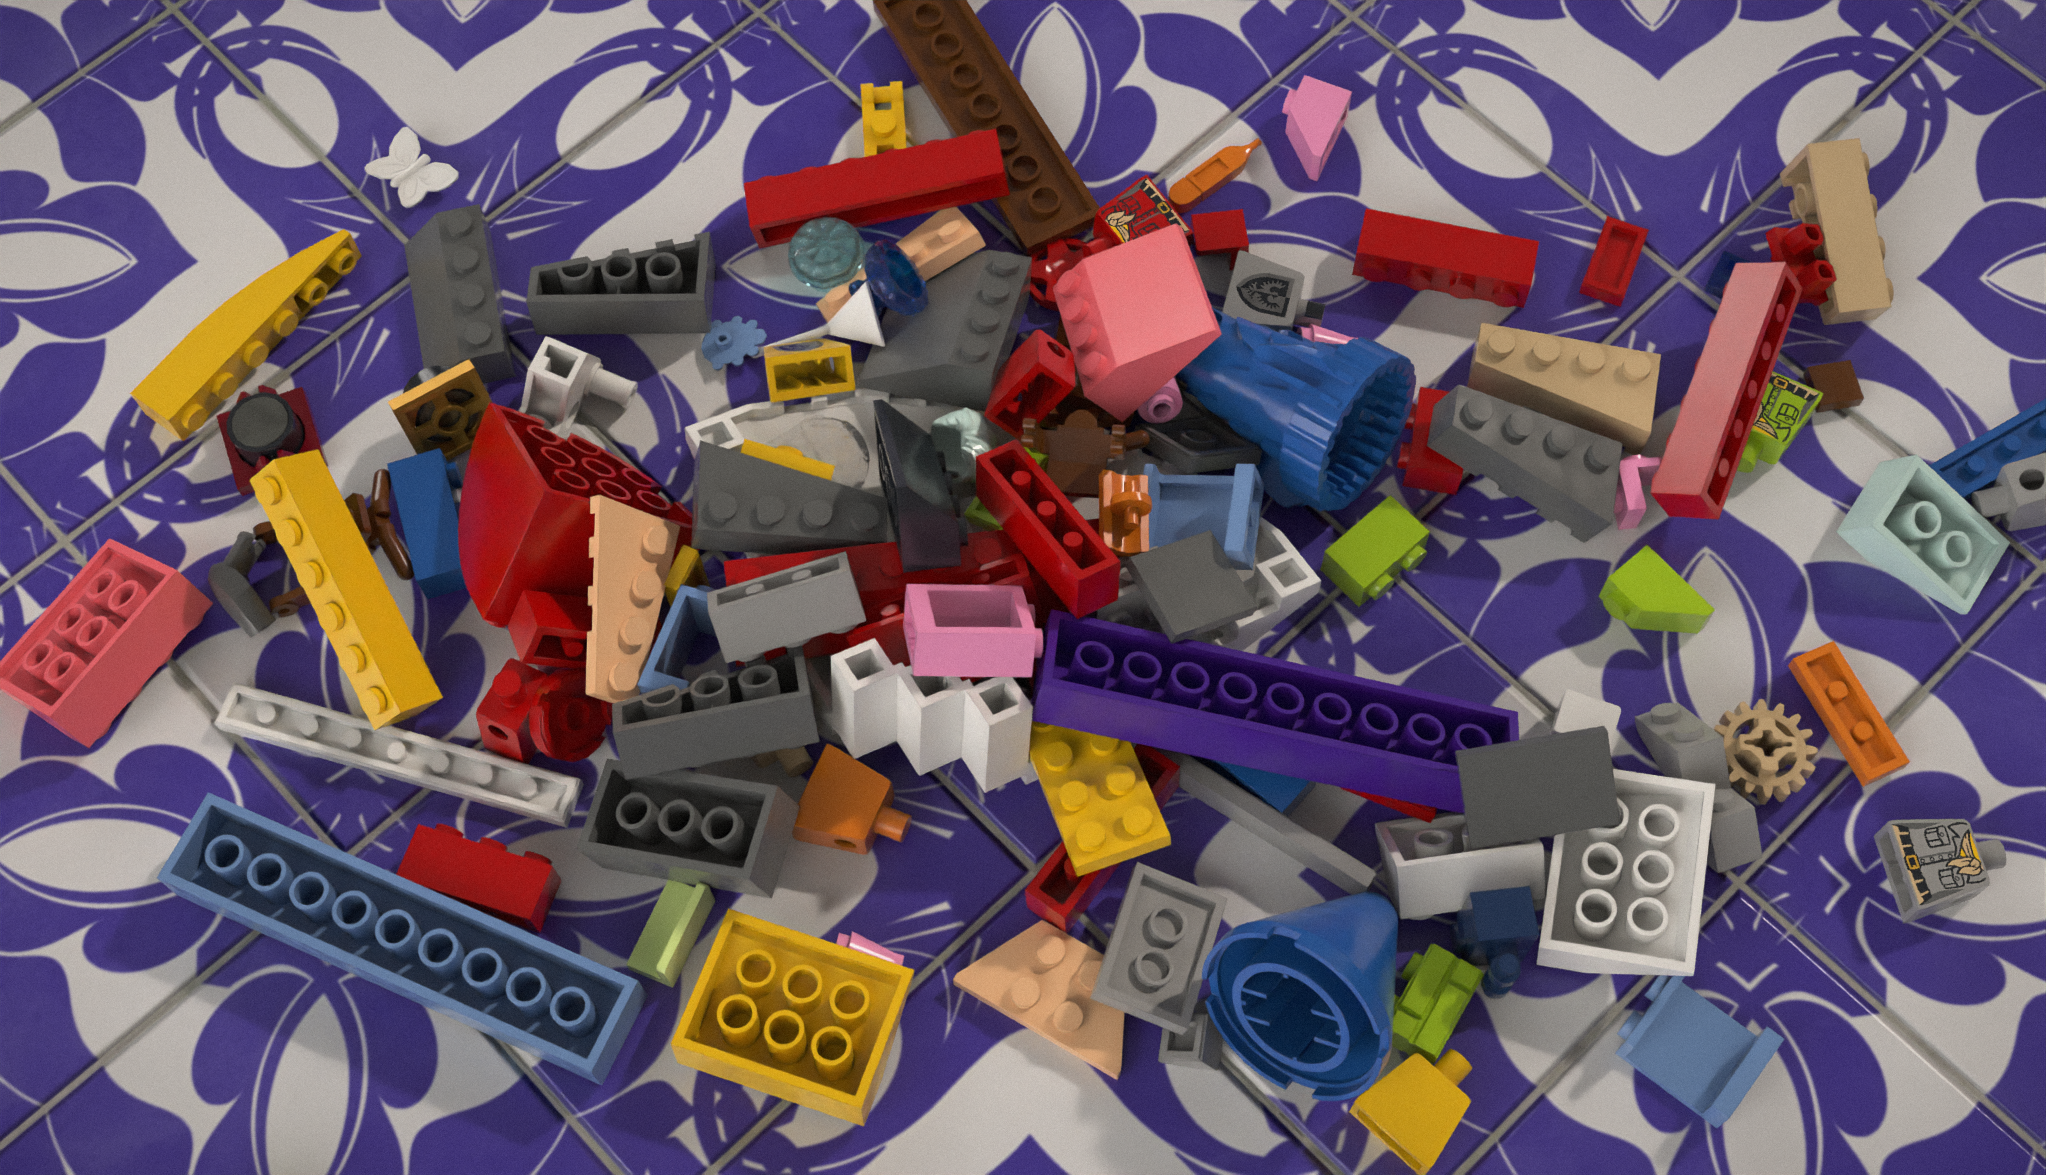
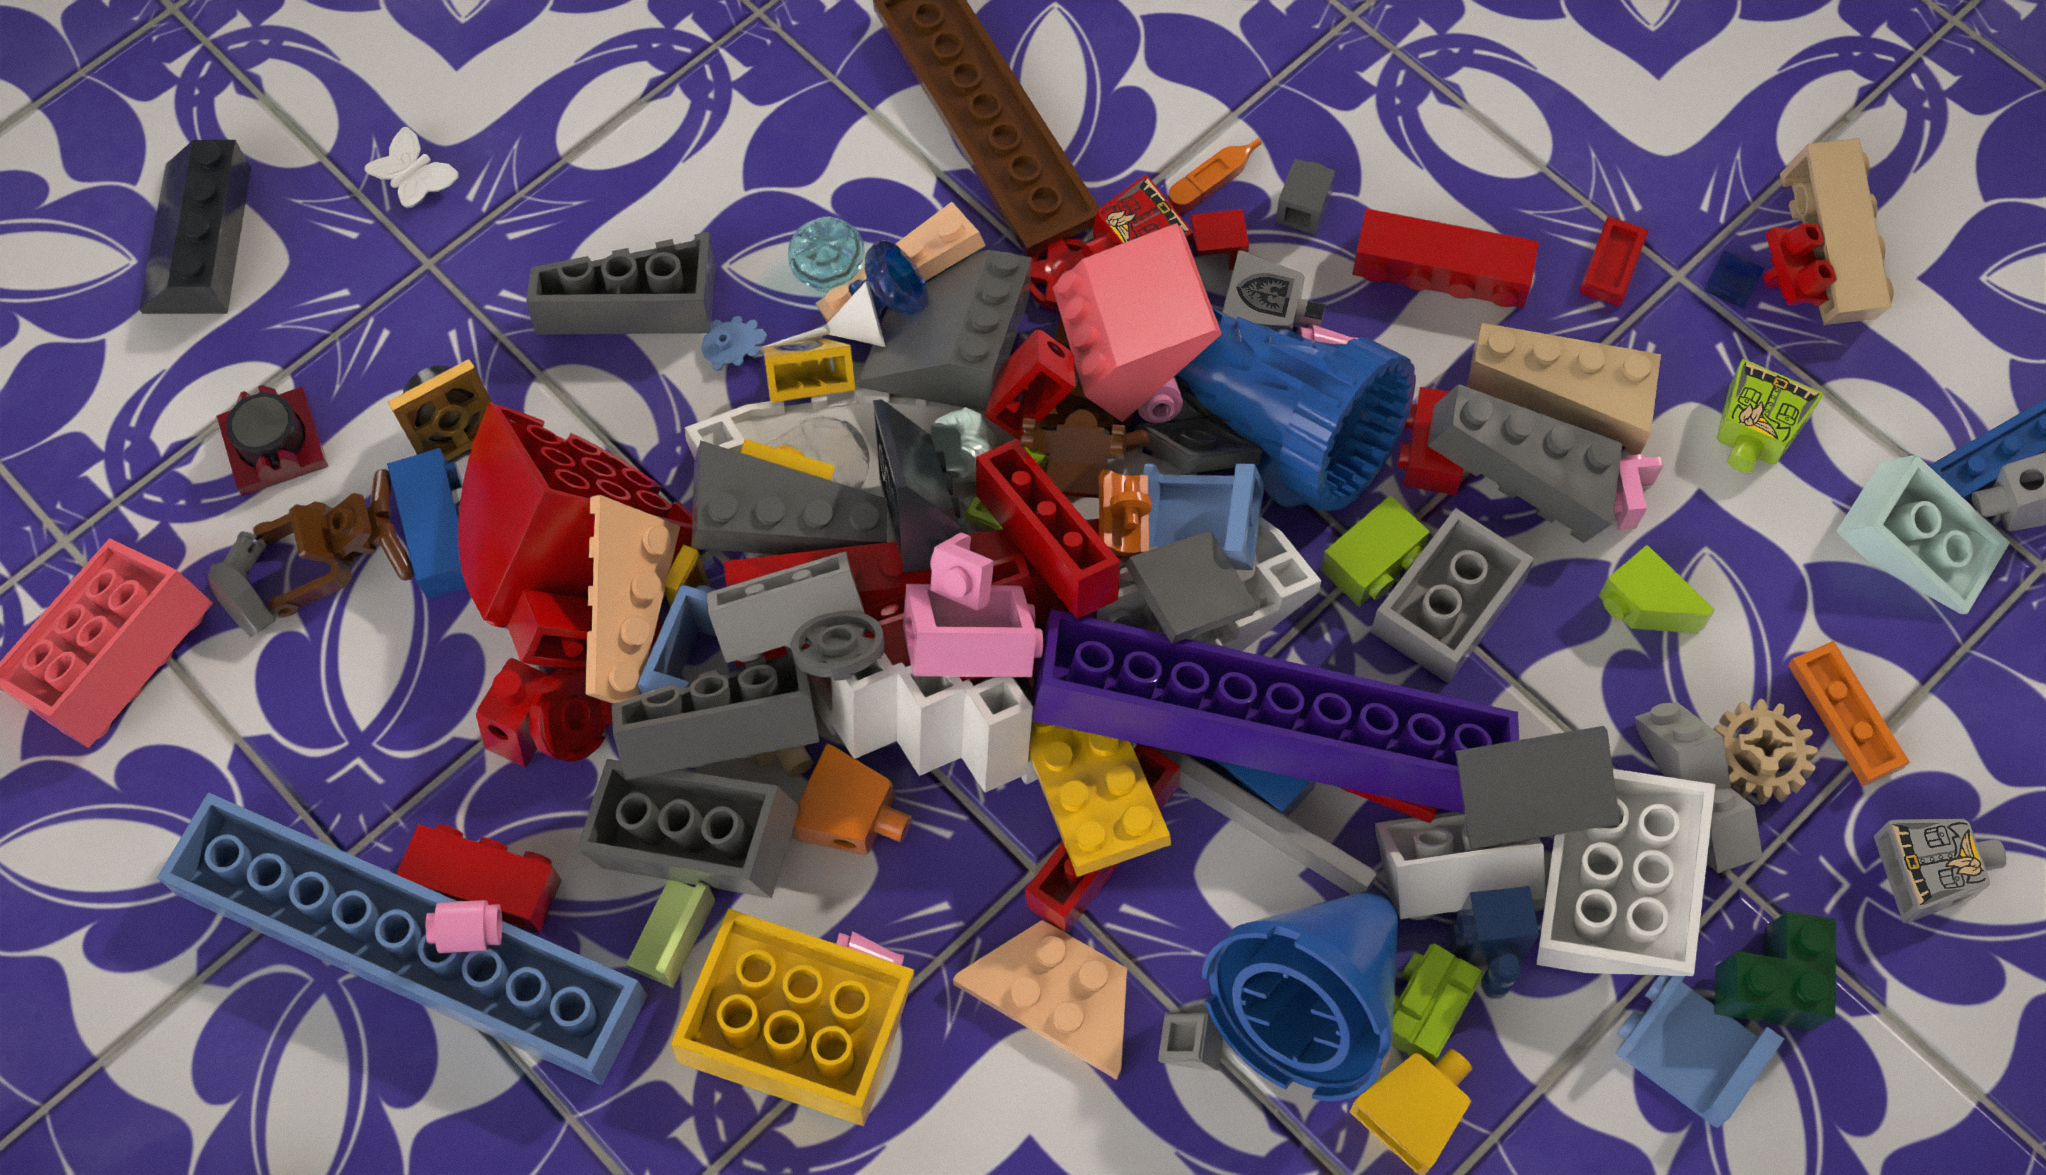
(197, 230): none -> black slope
(240, 335): yellow slope -> none
(345, 588): yellow brick -> none
(400, 754): white tile -> none
(459, 294): dark grey slope -> none
(464, 926): none -> bright pink brick
(561, 382): white piece -> none
(840, 647): none -> dark grey wheel
(879, 186): red brick -> none
(883, 128): yellow plate -> none
(961, 573): none -> bright pink bracket
(1159, 948): light grey plate -> none
(1305, 196): none -> dark grey brick
(1315, 121): bright pink slope -> none
(1451, 595): none -> light grey brick
(1582, 711): white panel -> none
(1726, 390): brick -> none
(1789, 983): none -> dark green brick
(1837, 383): reddish brown tile -> none

